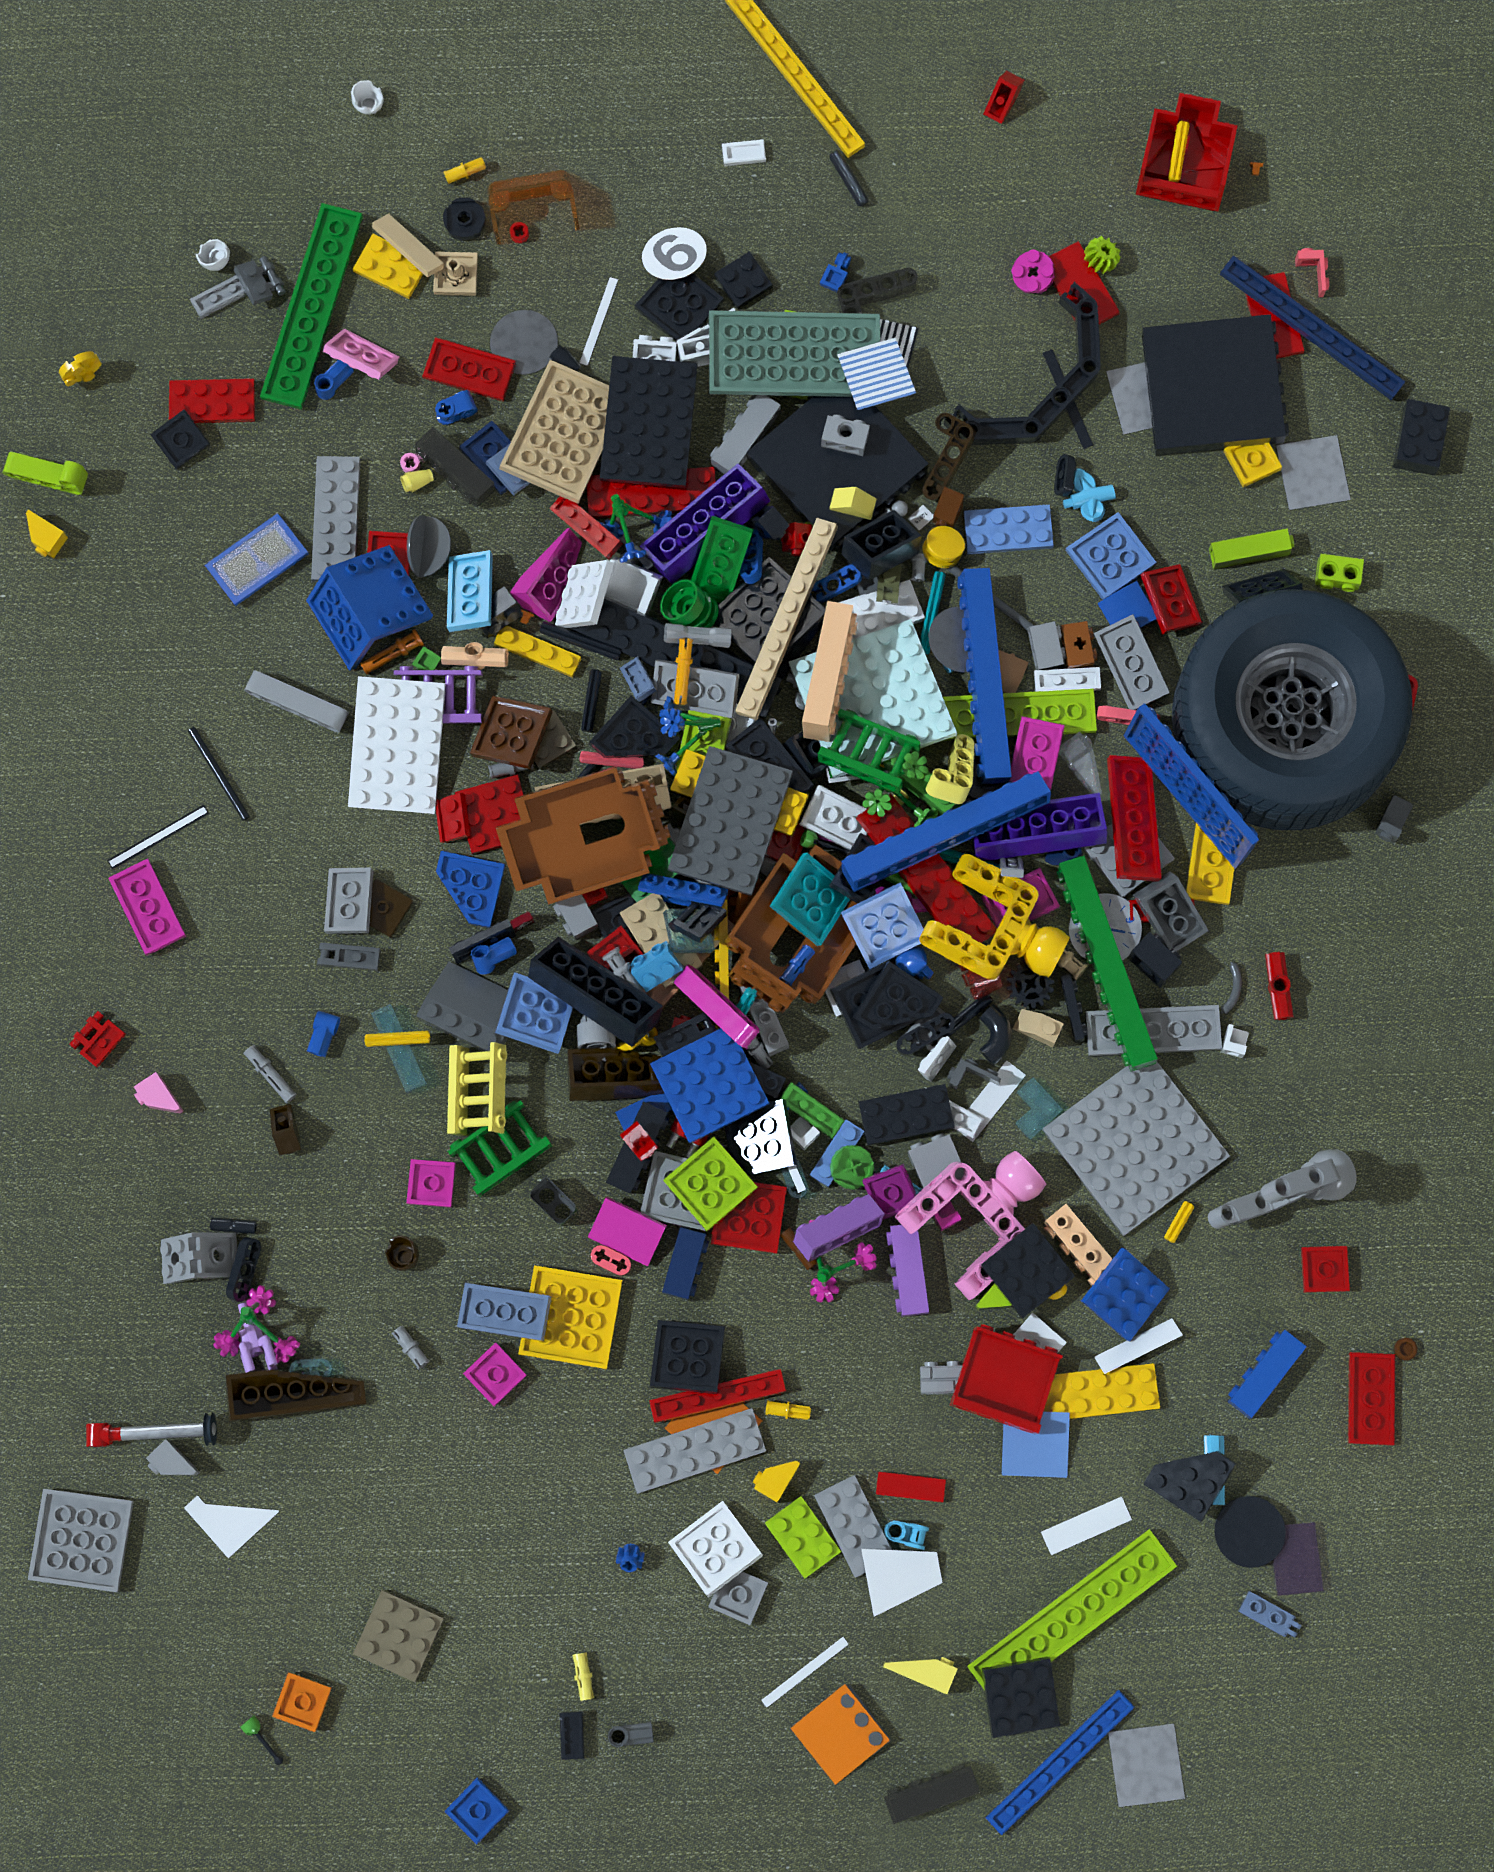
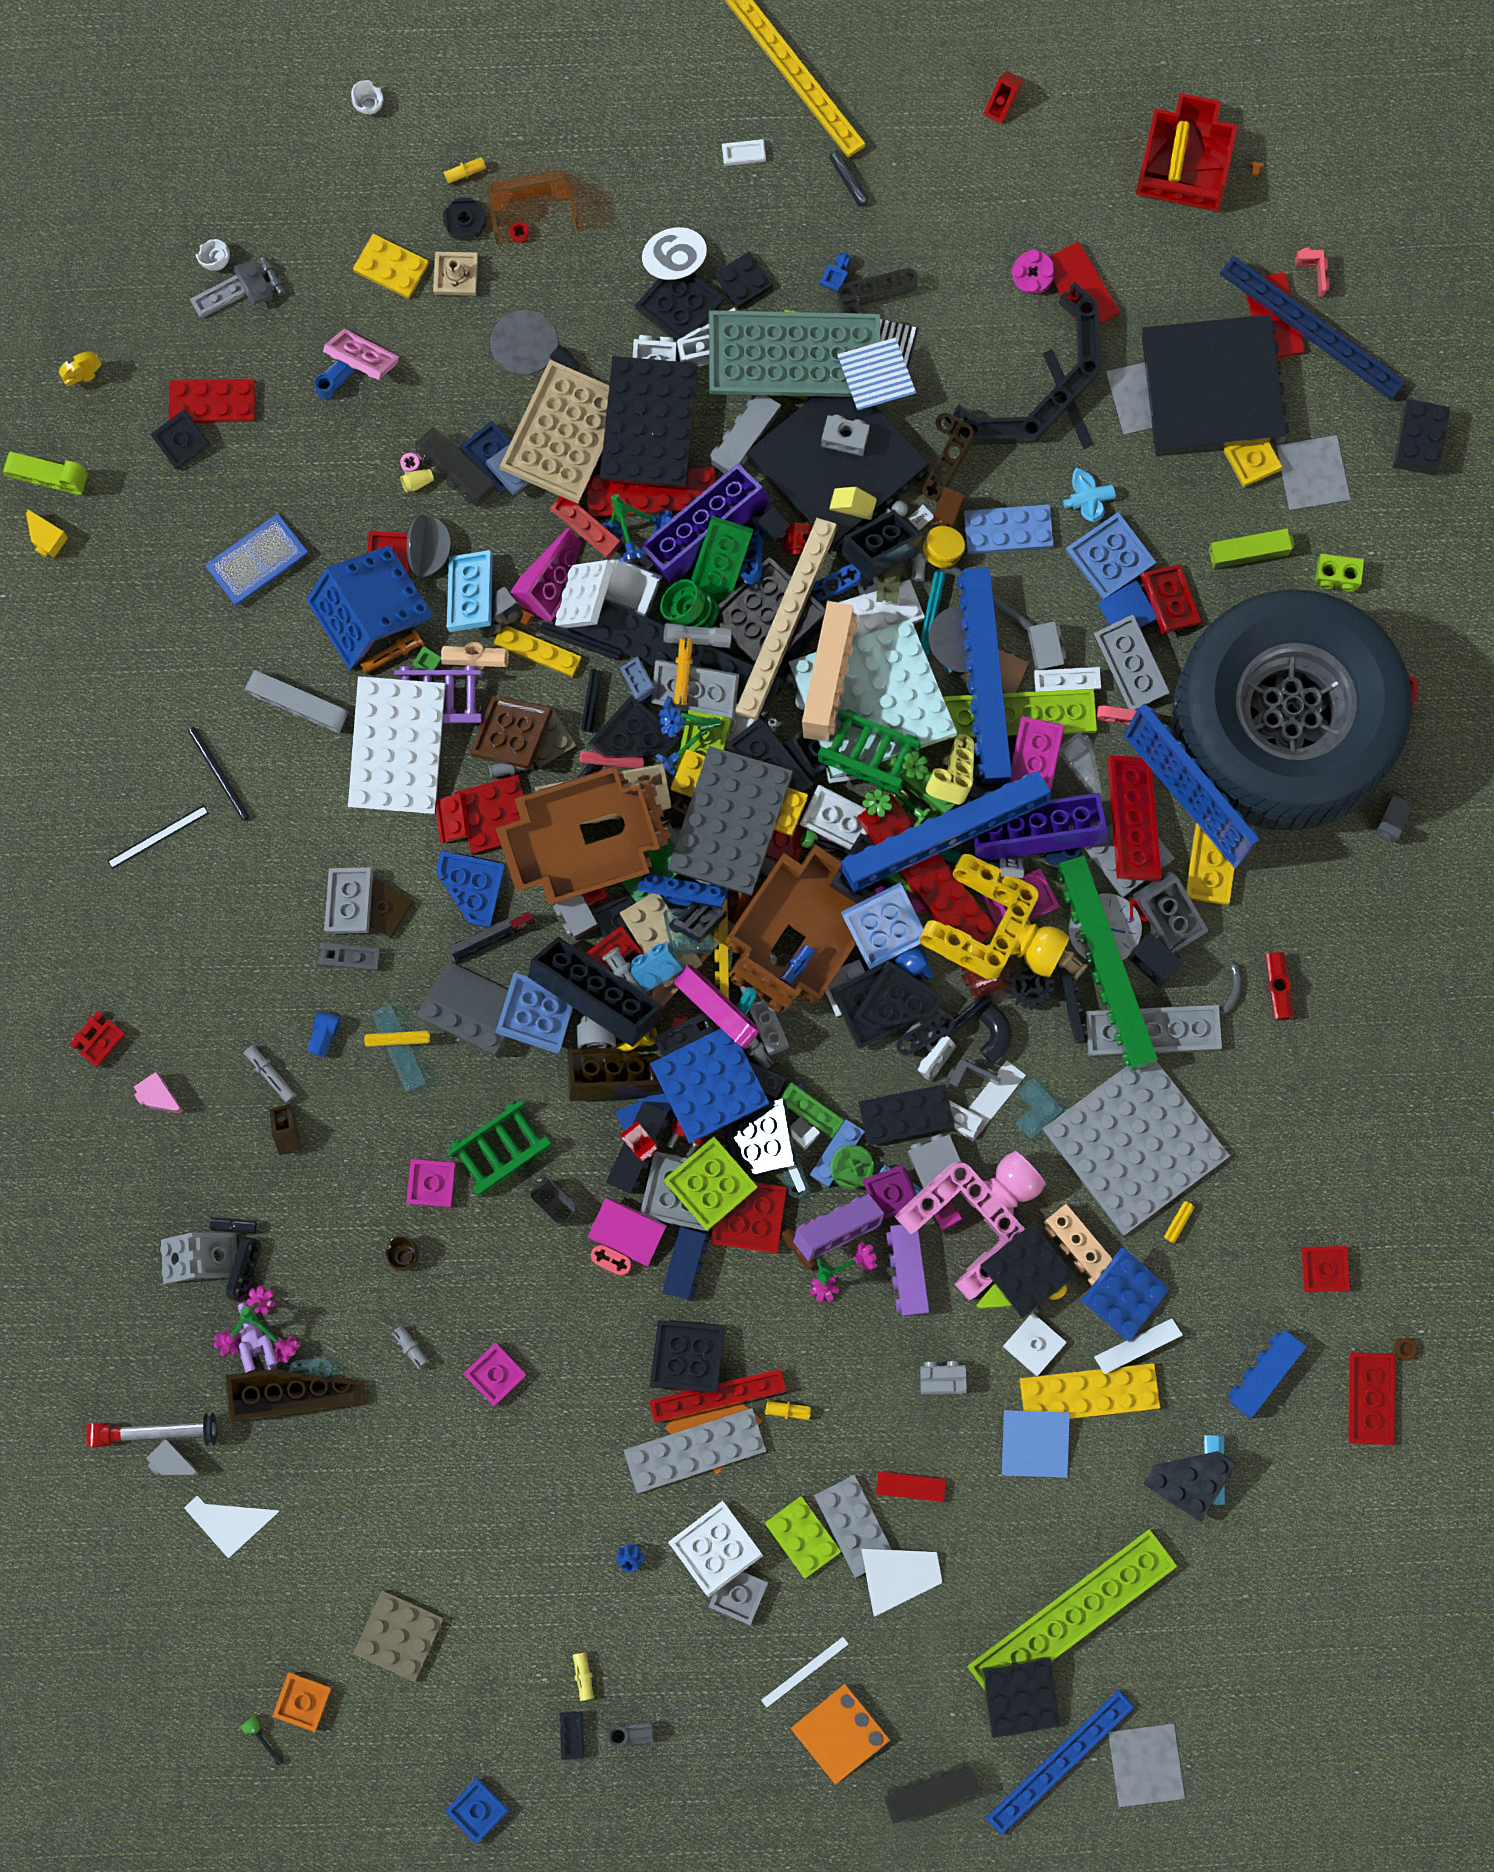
(80, 1540): light grey plate -> none
(147, 907): dark pink plate -> none
(311, 306): green plate -> none
(335, 512): light grey plate -> none
(408, 245): tan tile -> none
(457, 407): blue piece -> none
(458, 1089): light yellow fence -> none
(469, 369): red tile -> none
(488, 956): blue piece -> none
(504, 1311): sand blue plate -> none
(578, 1318): yellow plate -> none
(598, 321): white sticker -> none
(775, 1480): yellow slope -> none
(809, 900): teal plate -> none
(908, 1534): medium azure piece -> none
(928, 1672): light yellow slope -> none
(1005, 1379): red panel -> none
(1038, 1027): tan slope -> none
(1064, 475): black plate -> none
(1078, 633): dark orange brick -> none
(1086, 1525): white sticker -> none
(1102, 254): lime gear -> none
(1234, 1042): white panel -> none
(1250, 1531): black sticker -> none
(1260, 584): black plate -> none
(1268, 1615): sand blue hinge -> none
(1298, 1563): clear purple tile -> none
(1326, 1176): light grey piece -> none

